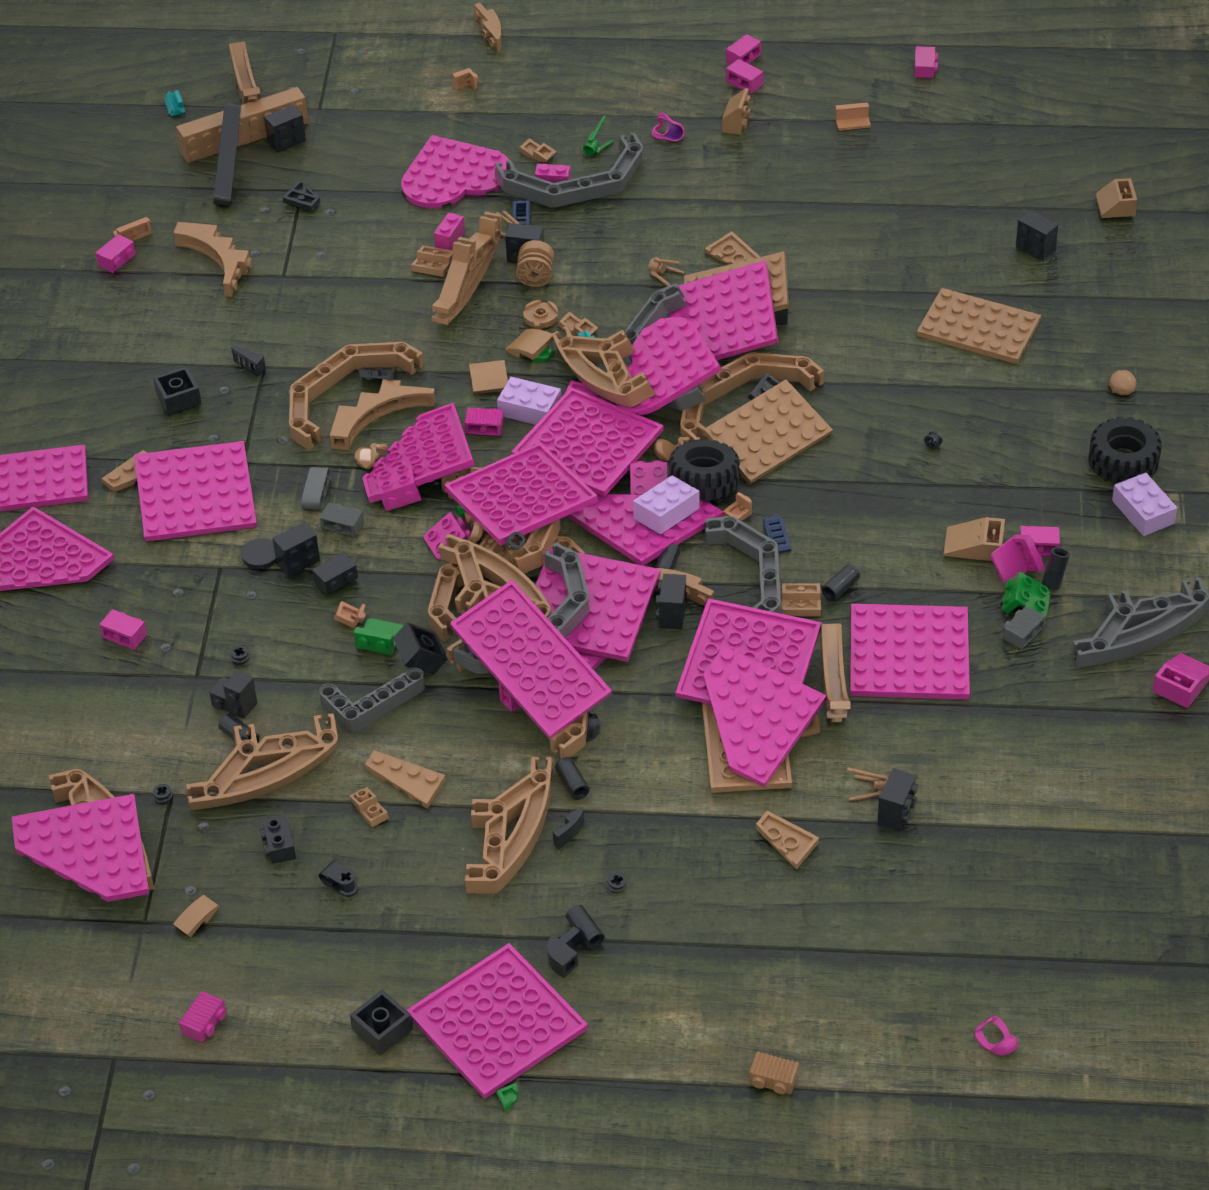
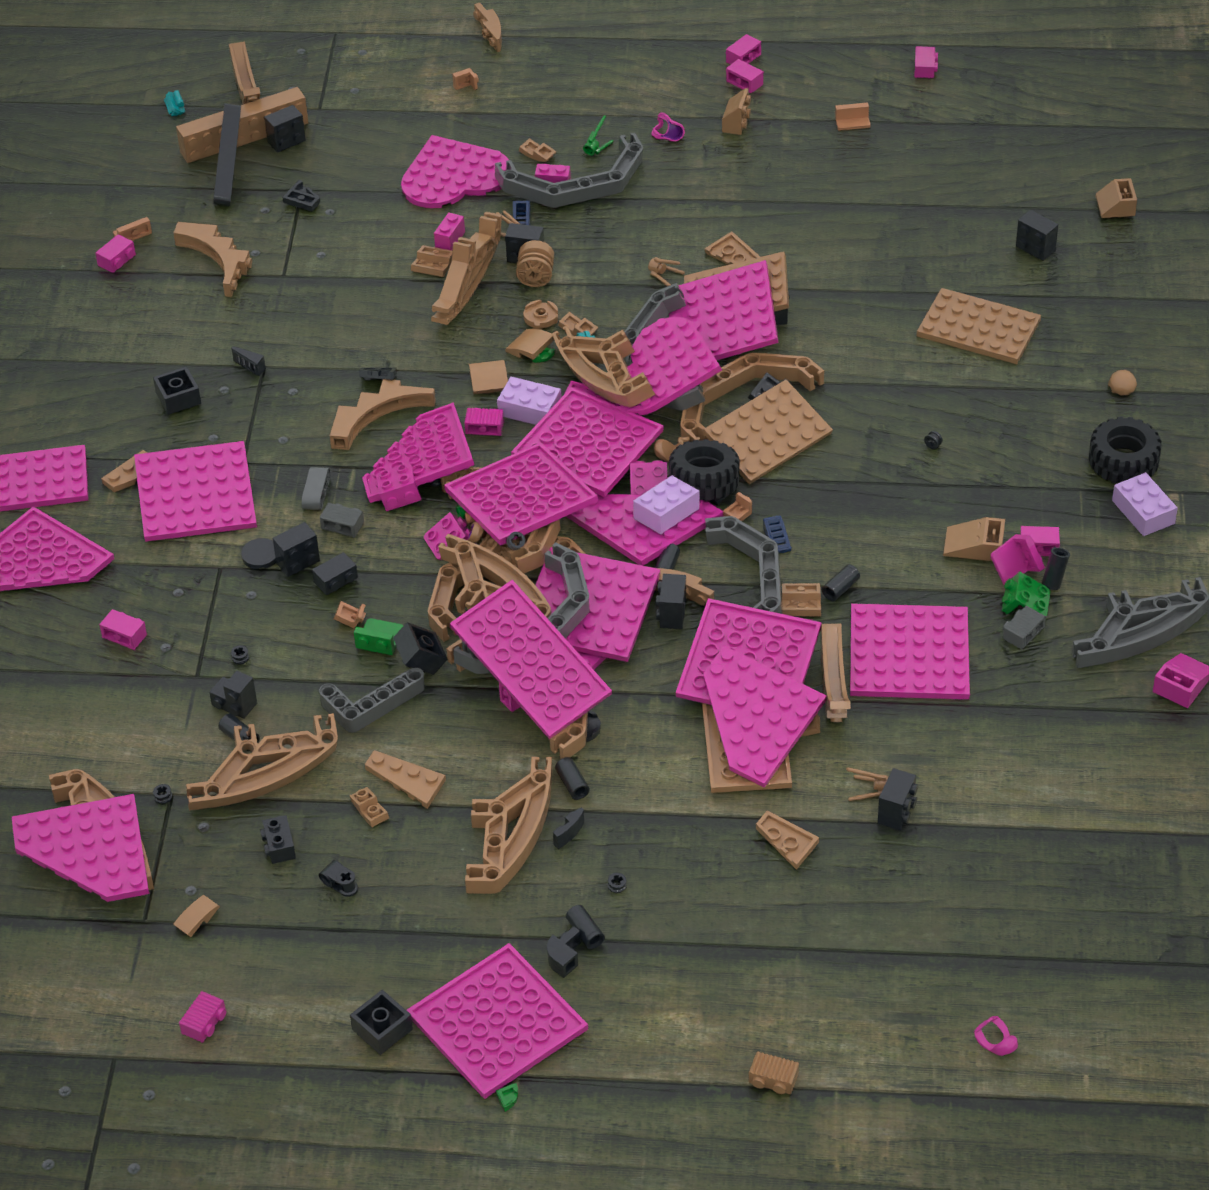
(336, 368): medium nougat piece -> none
(366, 457): medium nougat piece -> none

